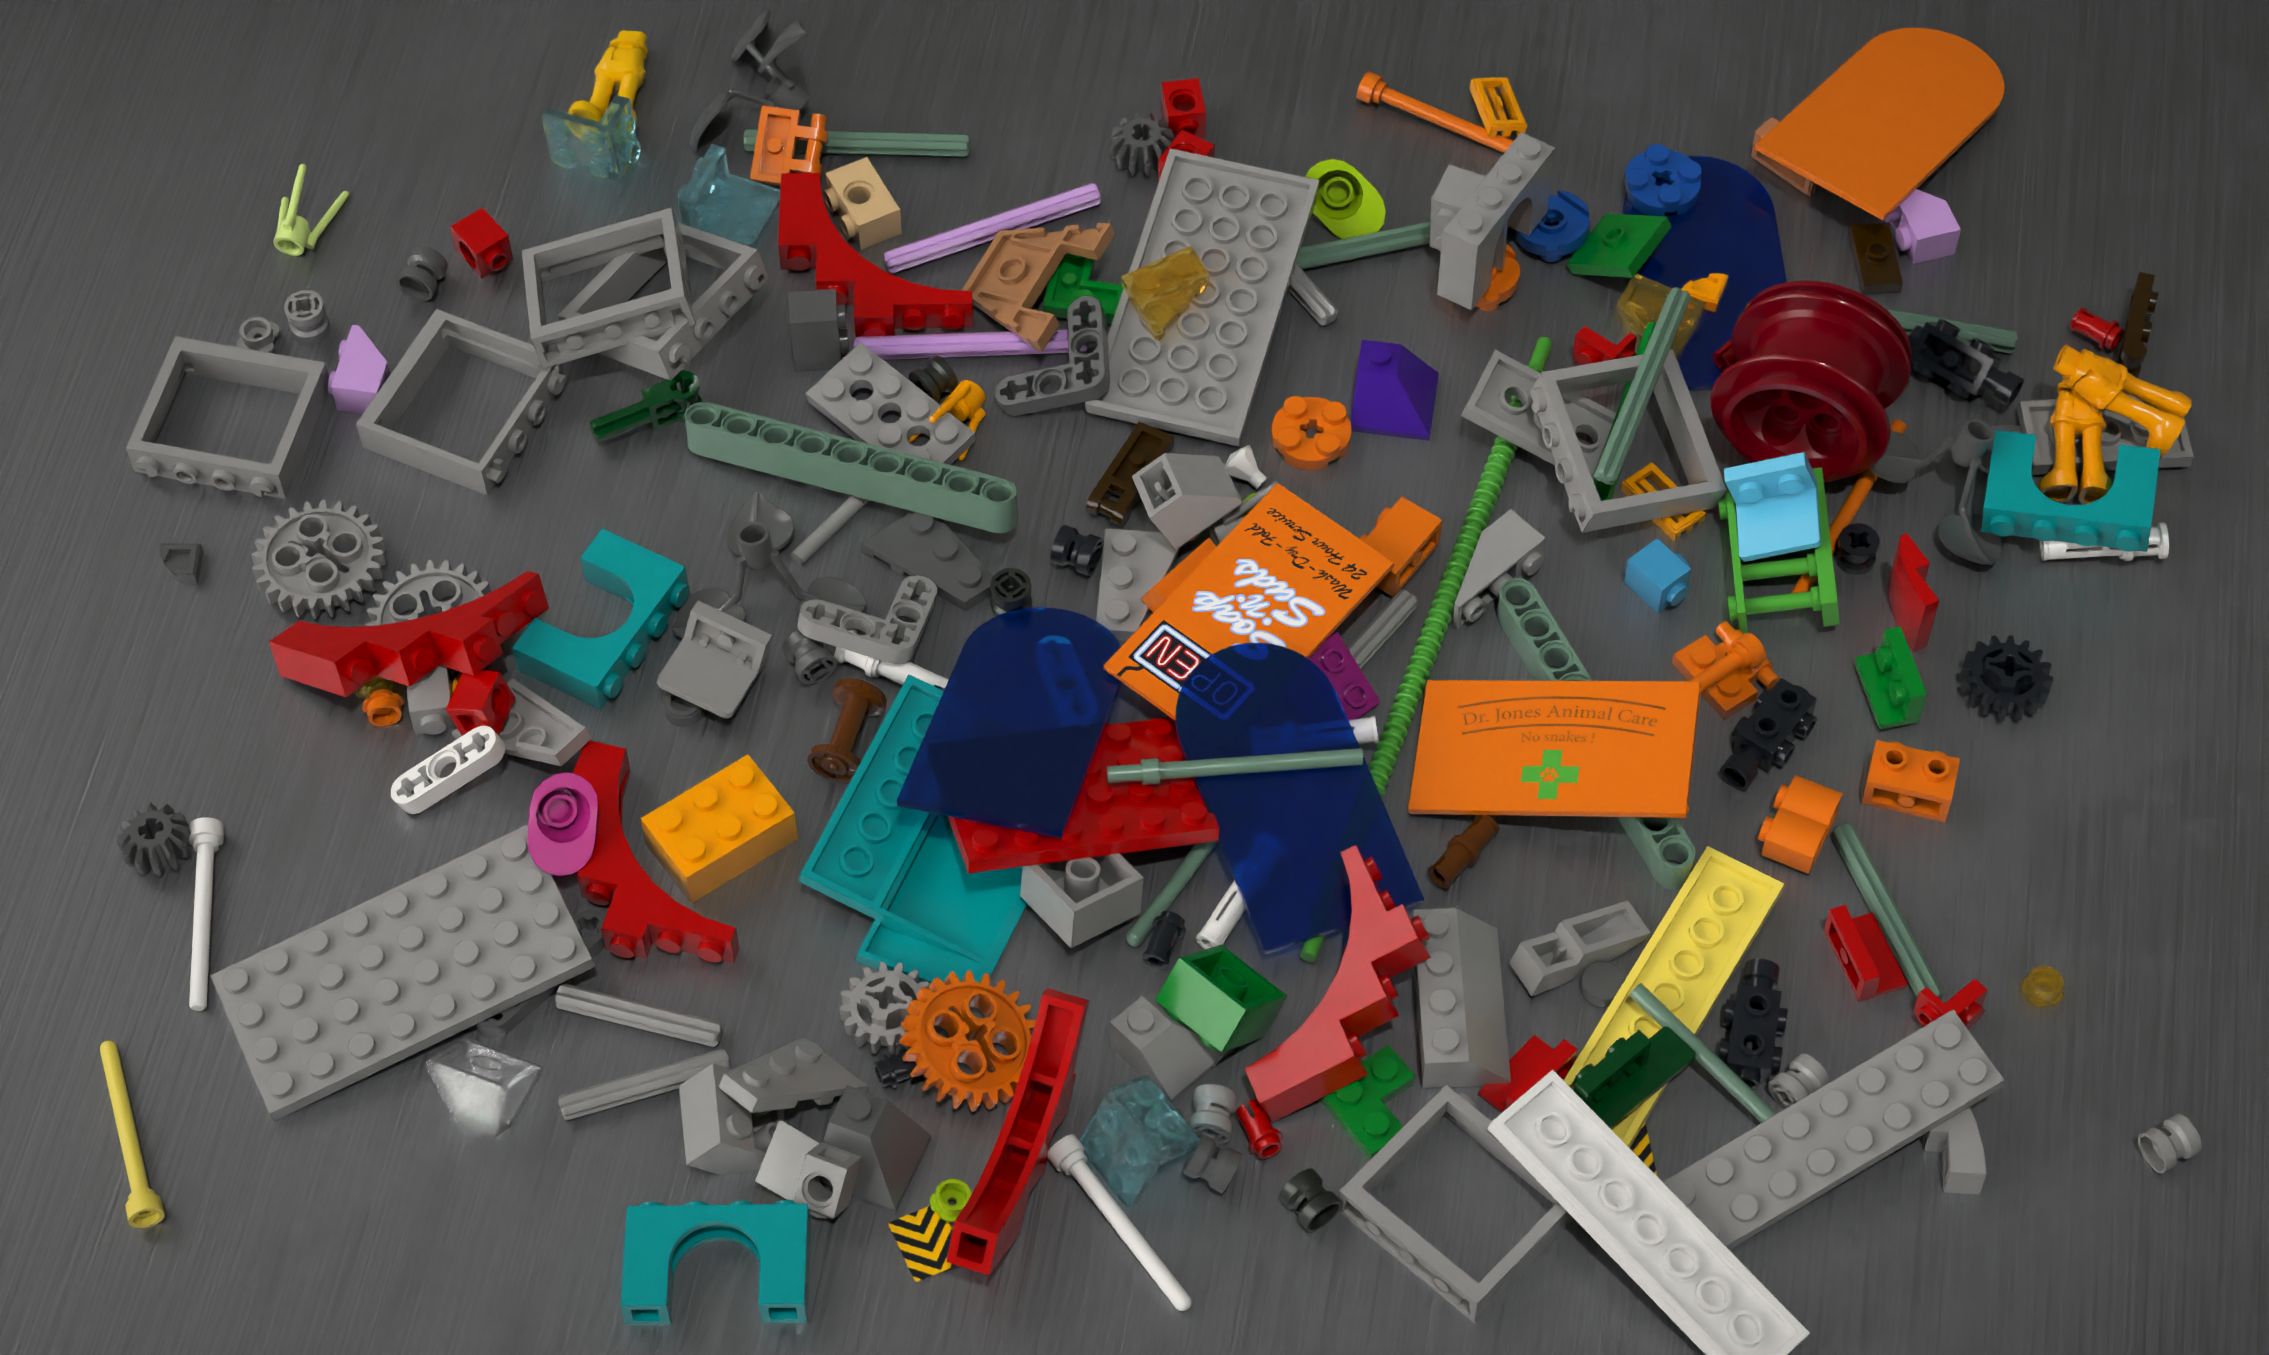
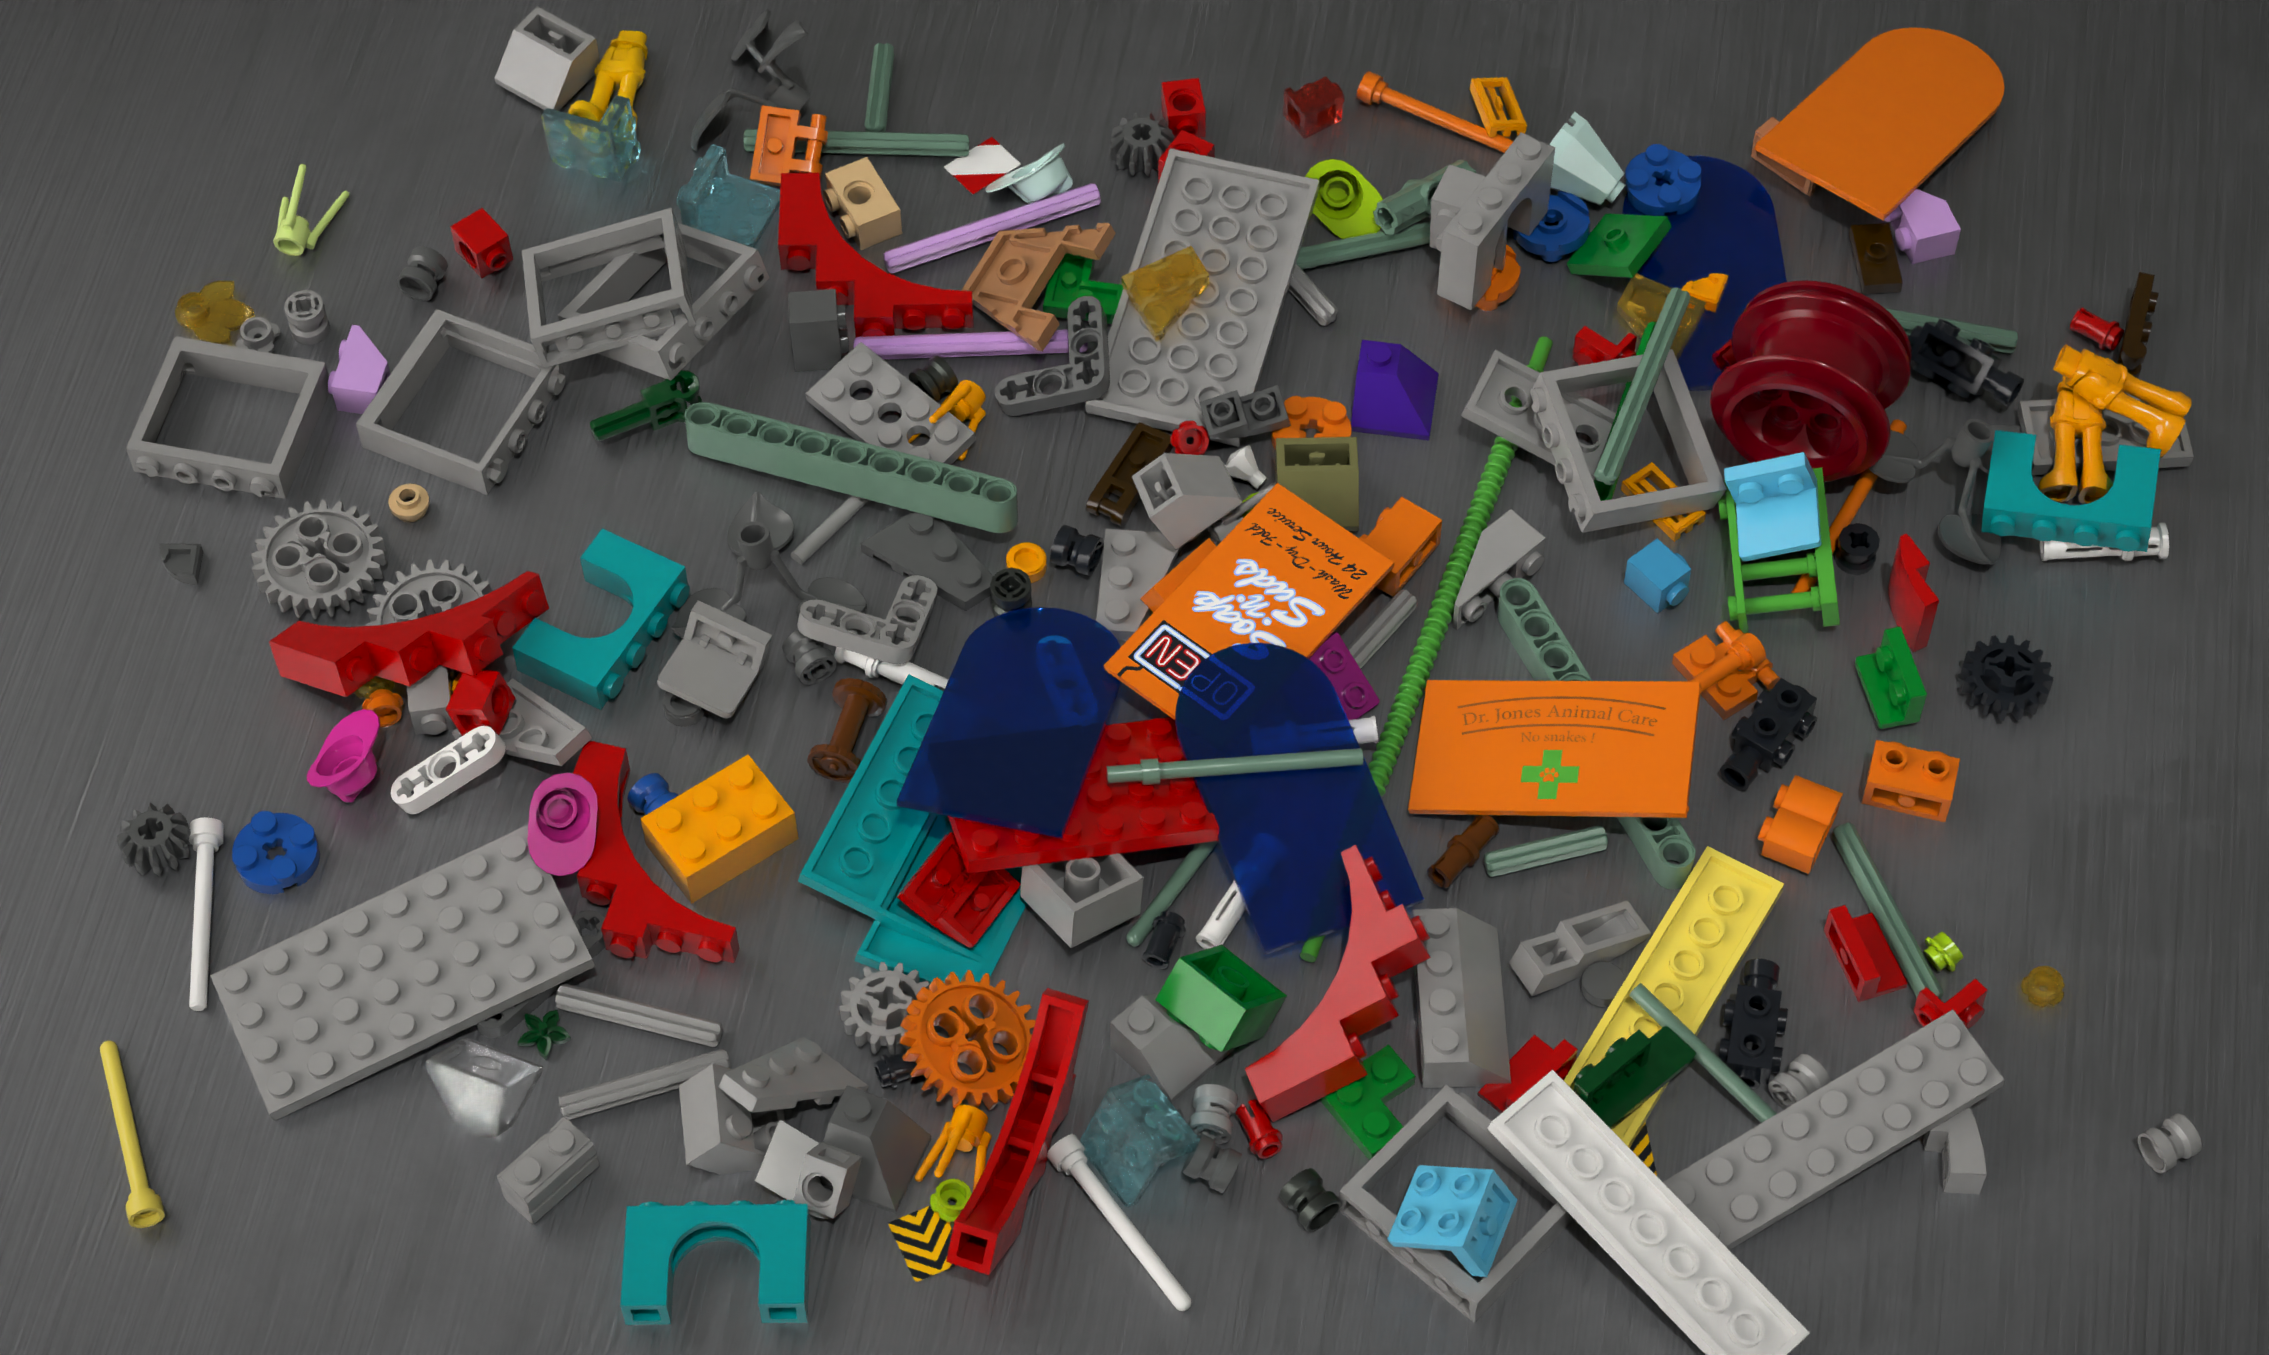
(213, 312): none -> clear yellow plate
(272, 831): none -> blue plate
(347, 756): none -> dark pink piece
(411, 510): none -> tan plate
(543, 1033): none -> dark green plant
(547, 60): none -> light grey slope
(548, 1170): none -> light grey brick
(650, 793): none -> blue wheel
(879, 88): none -> sand green axle
(953, 899): none -> red slope
(961, 1133): none -> light orange plant
(982, 165): none -> white sticker
(1029, 559): none -> light orange tile
(1038, 179): none -> light aqua piece
(1198, 434): none -> red plate
(1244, 416): none -> dark grey slope
(1313, 106): none -> clear red brick
(1322, 474): none -> olive slope
(1411, 202): none -> sand green piece
(1455, 1213): none -> medium azure bracket
(1545, 851): none -> sand green axle
(1584, 164): none -> light aqua cone
(1942, 952): none -> lime plate

